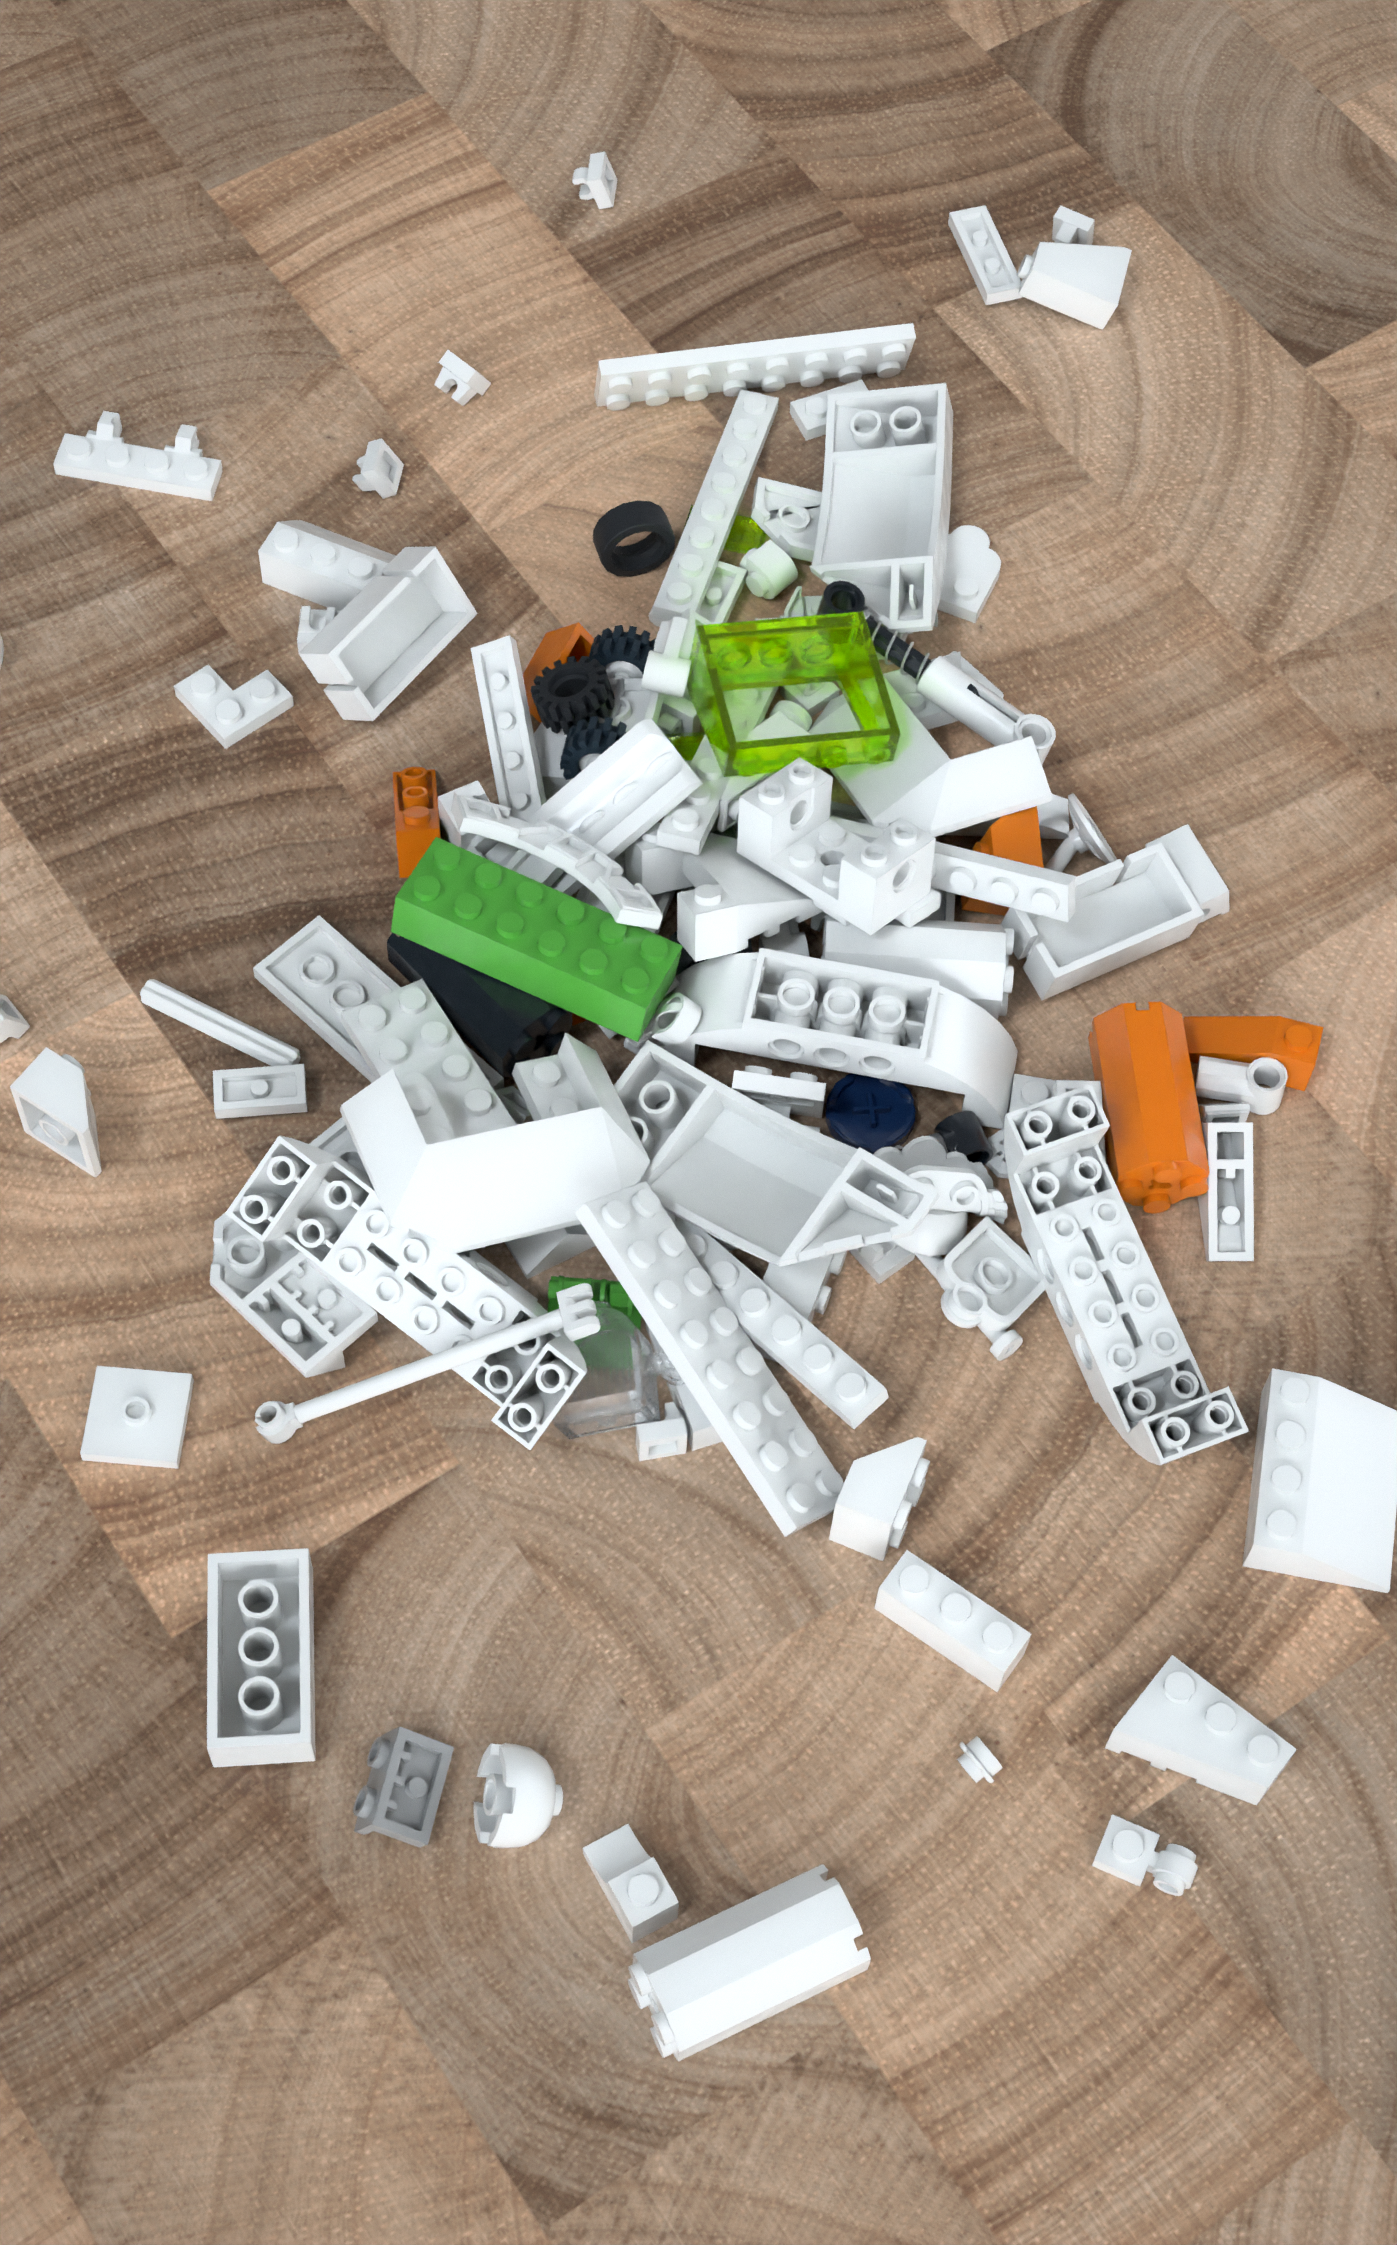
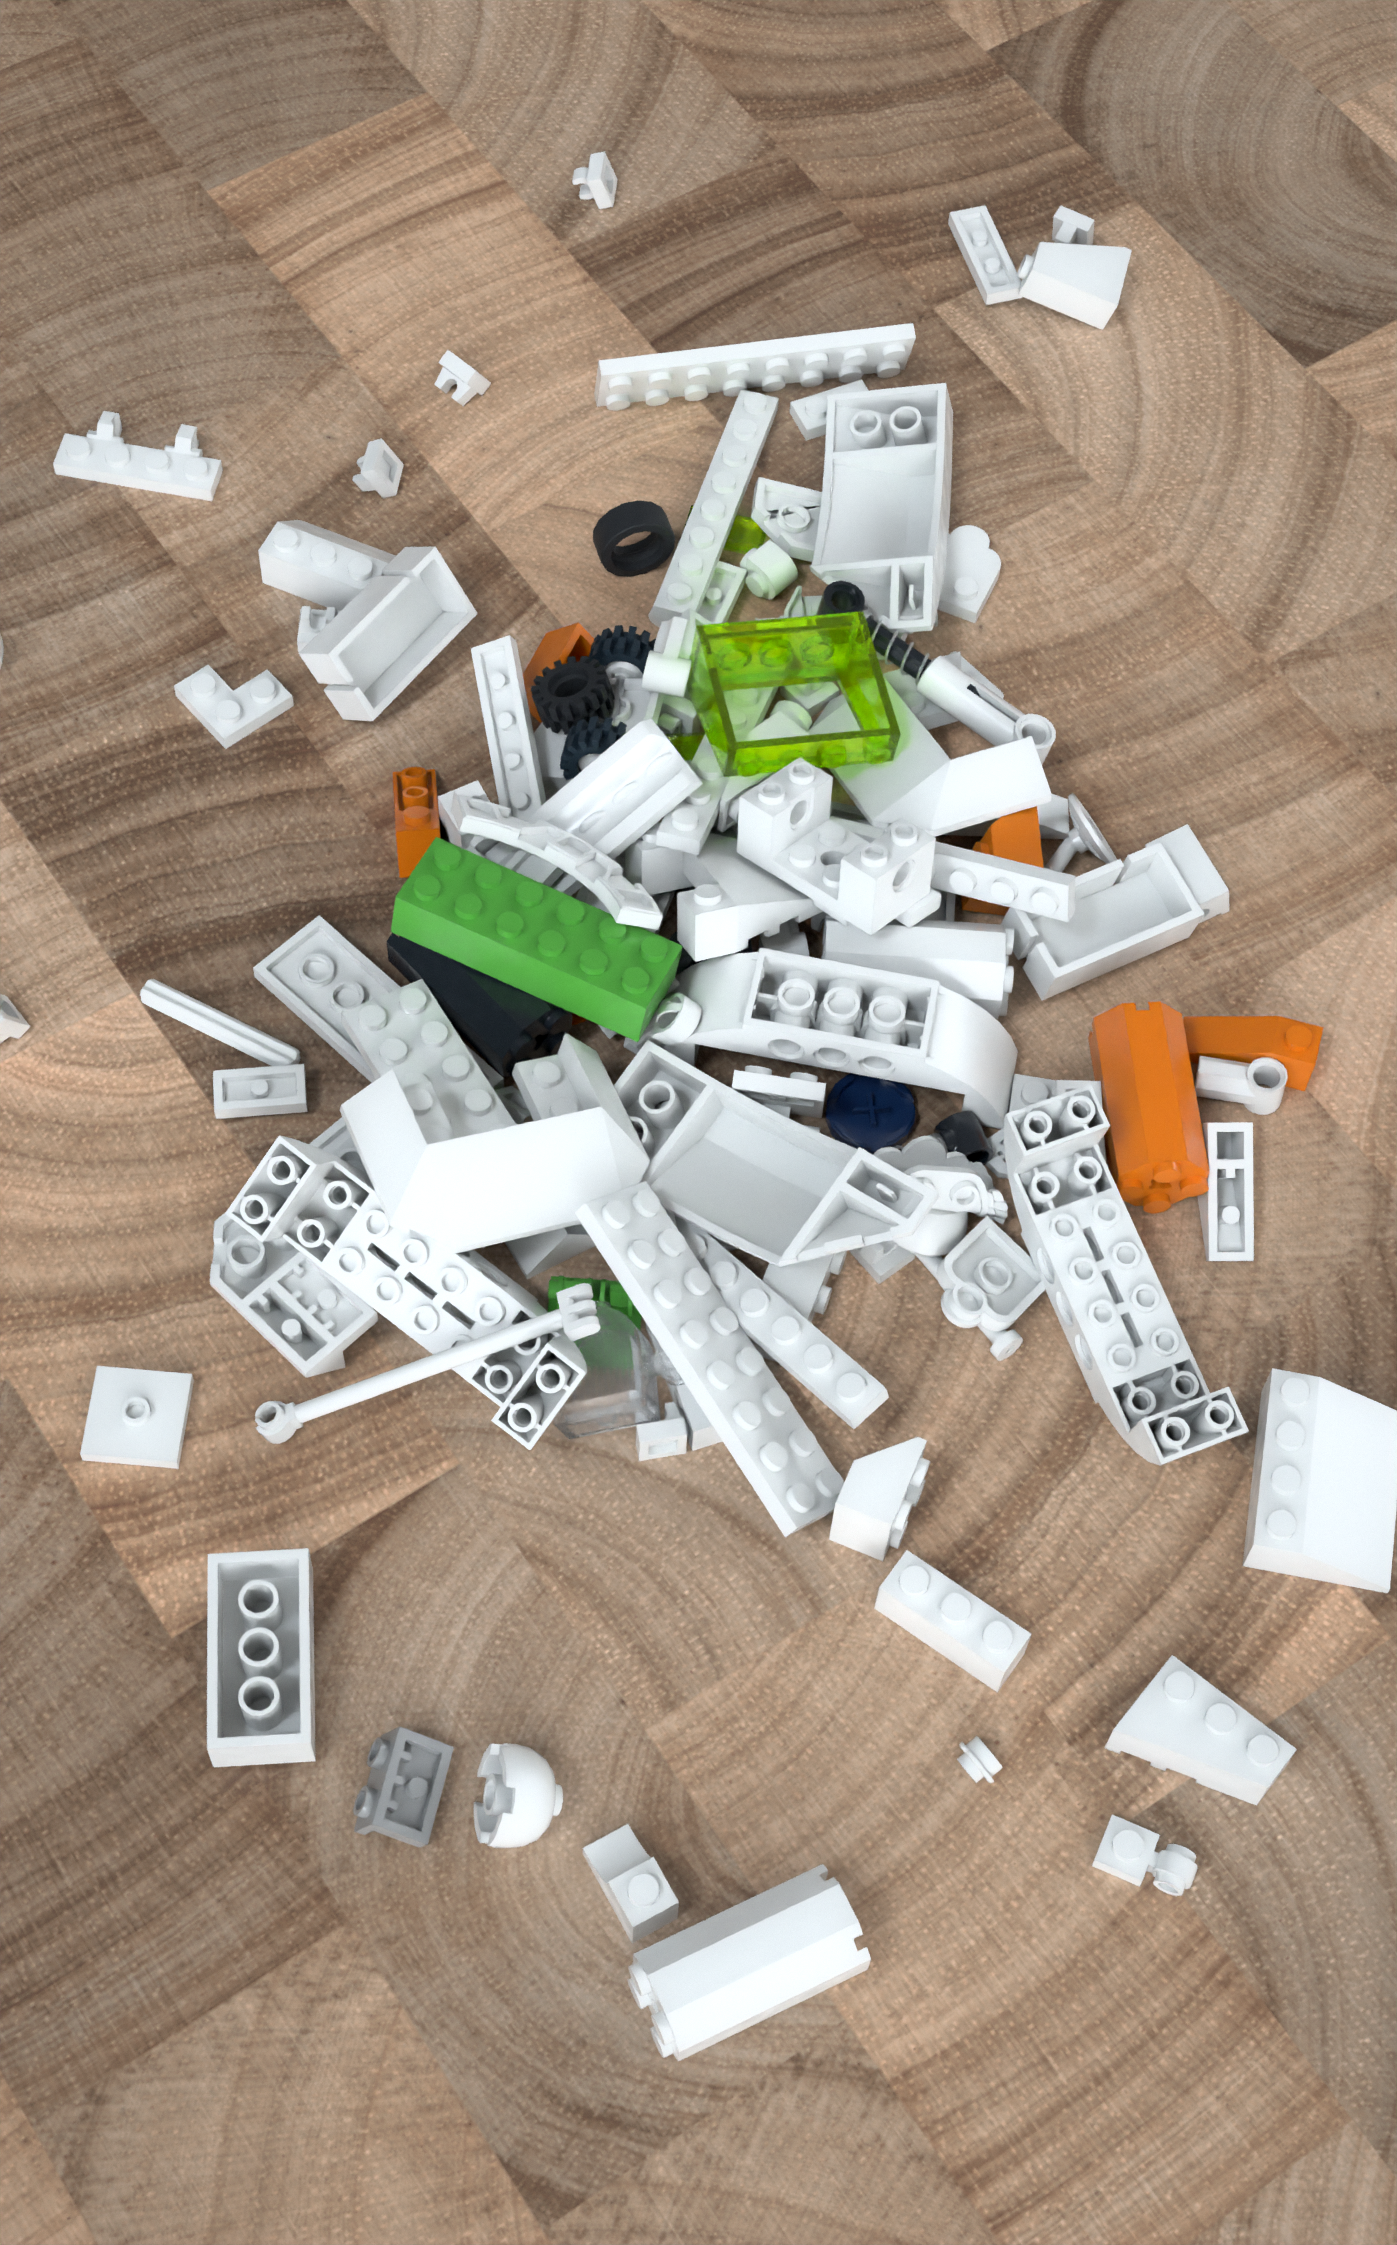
(59, 1109): white slope -> none
(1224, 1112): white slope -> none

